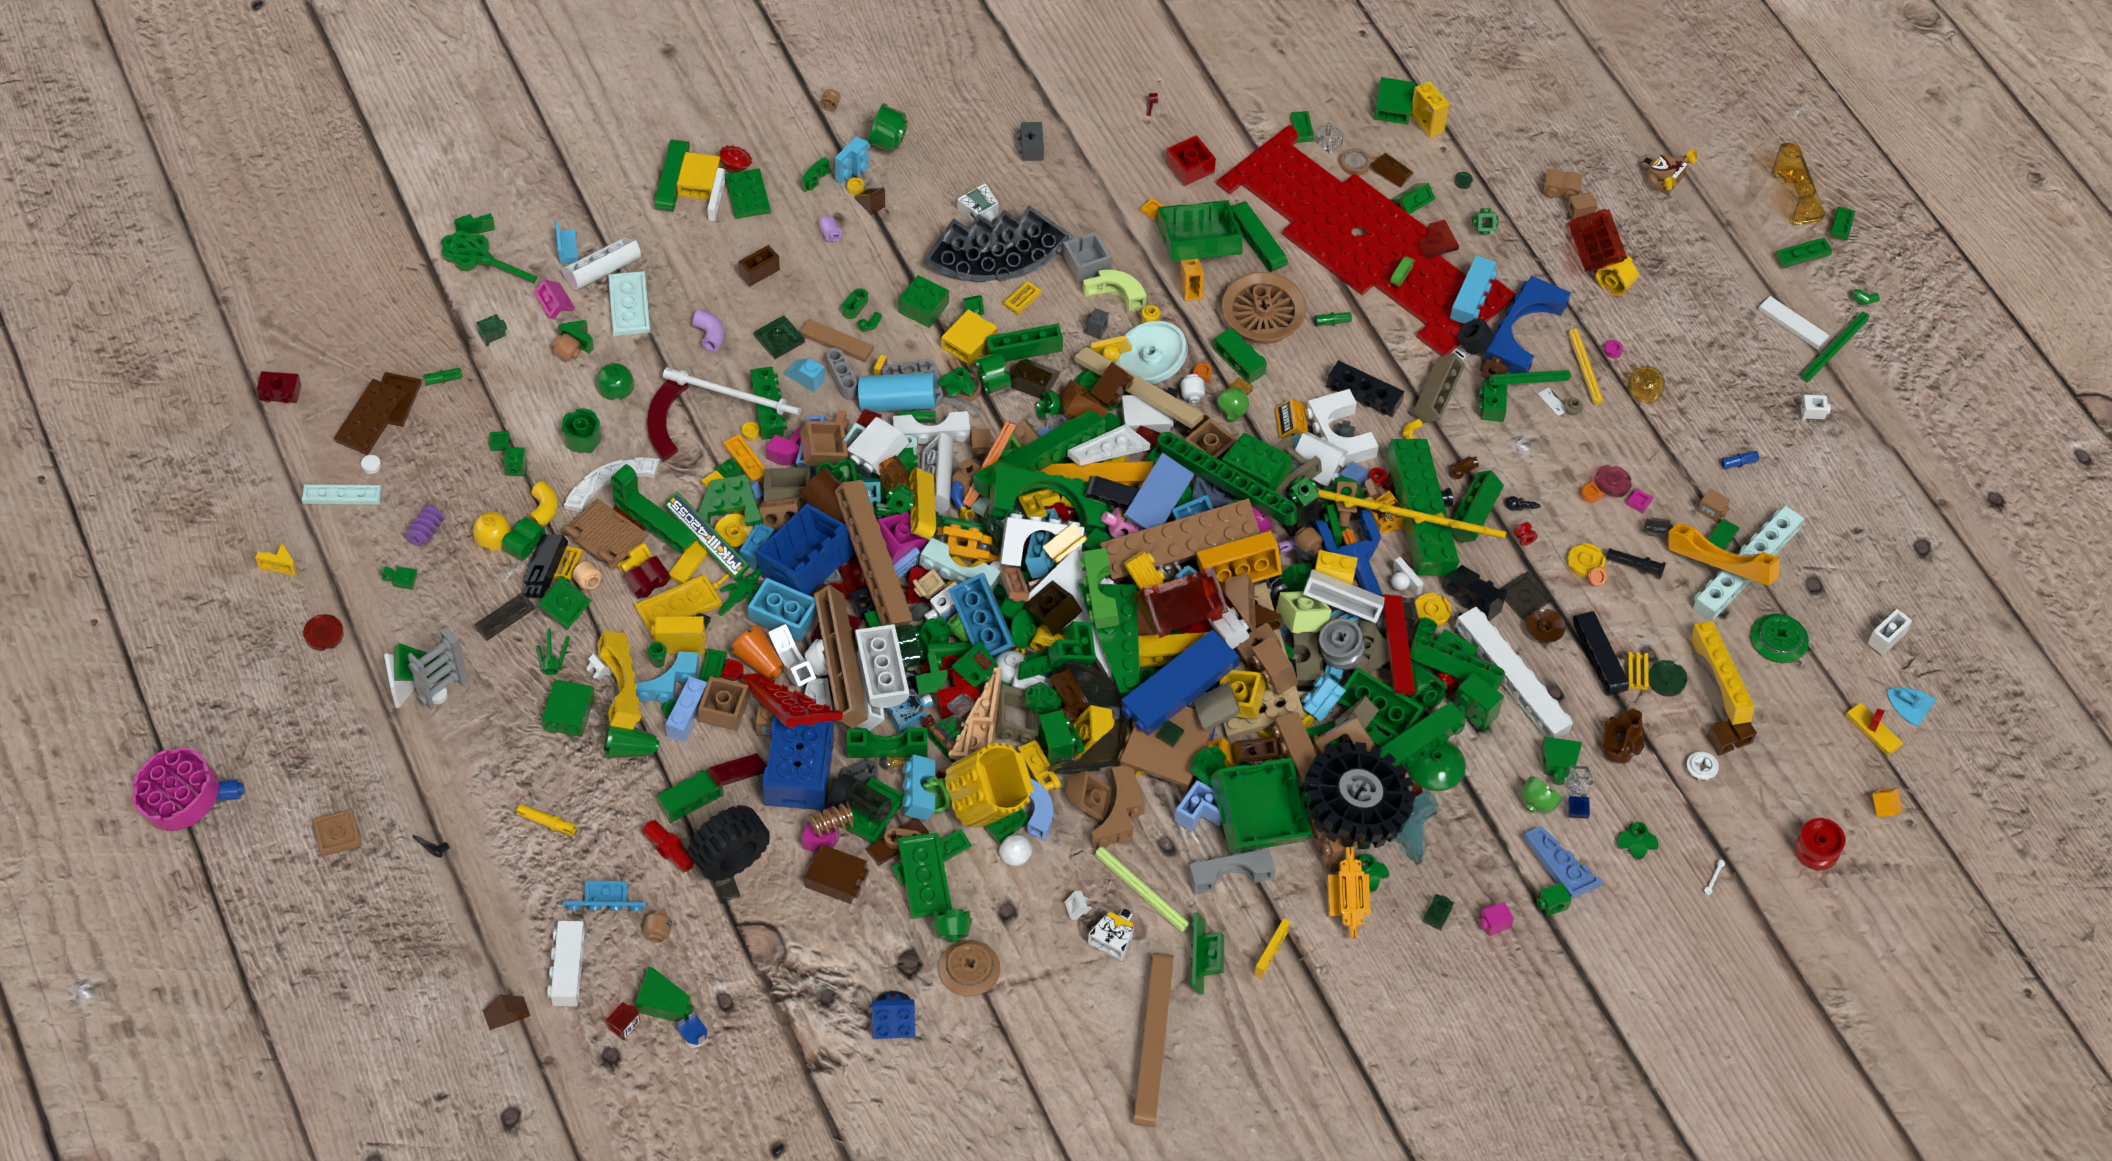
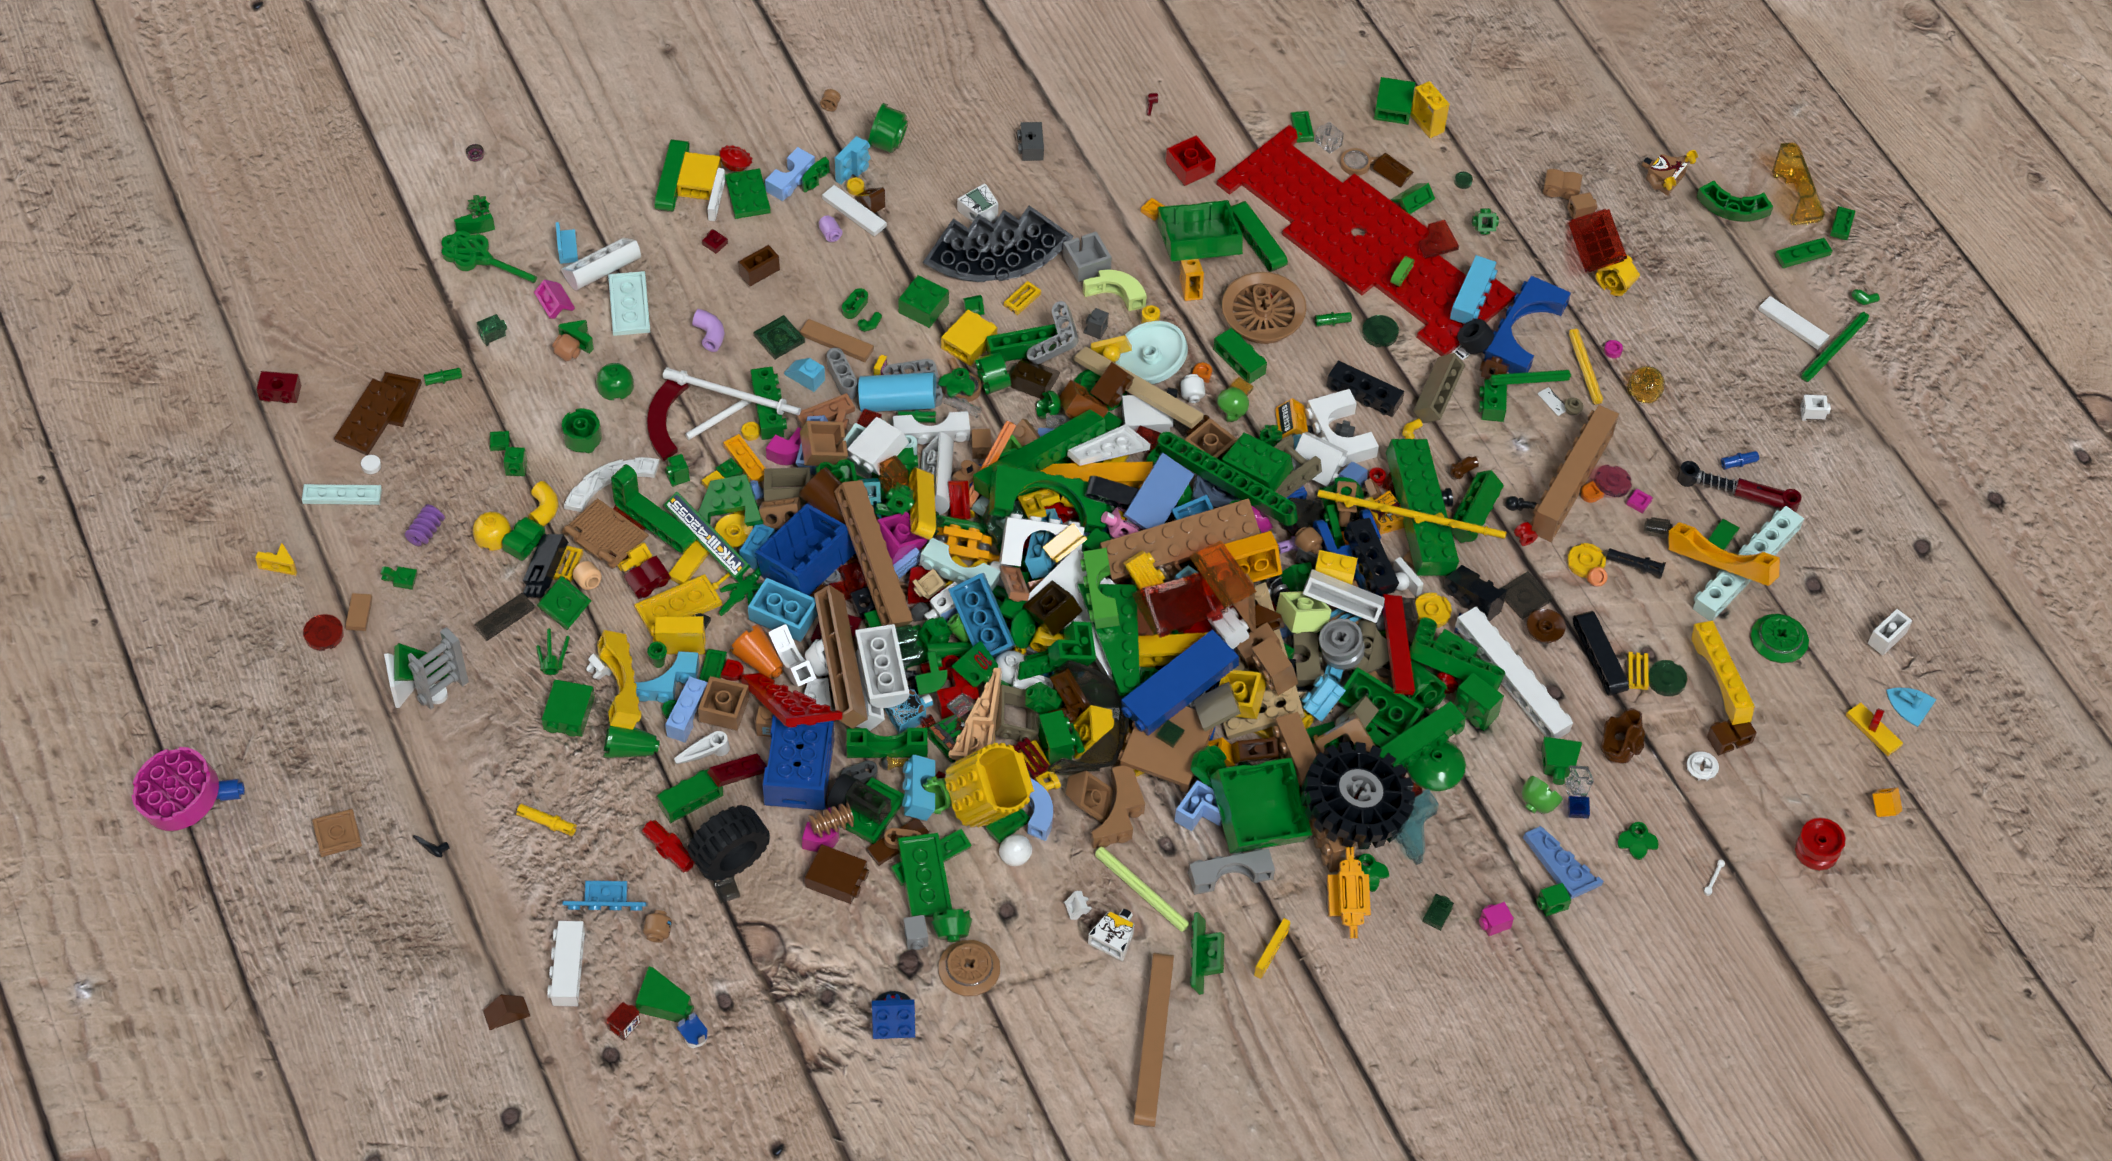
(359, 612): none -> medium nougat tile
(475, 152): none -> clear smoke tile
(478, 205): none -> green gear
(677, 470): none -> green brick
(705, 747): none -> white piece
(714, 241): none -> dark red tile
(716, 419): none -> white bar
(783, 184): none -> light blue arch
(828, 408): none -> nougat plate
(854, 210): none -> white tile
(916, 932): none -> light grey brick
(959, 499): none -> red tile
(1021, 745): none -> dark red tile
(1063, 335): none -> light grey beam
(1223, 574): none -> clear orange piece
(1271, 435): none -> green gear
(1298, 496): green brick -> none
(1380, 331): none -> clear green tile
(1386, 580): none -> black brick
(1574, 472): none -> medium nougat brick
(1691, 474): none -> piece
(1714, 505): medium nougat brick -> none
(1731, 207): none -> green brick

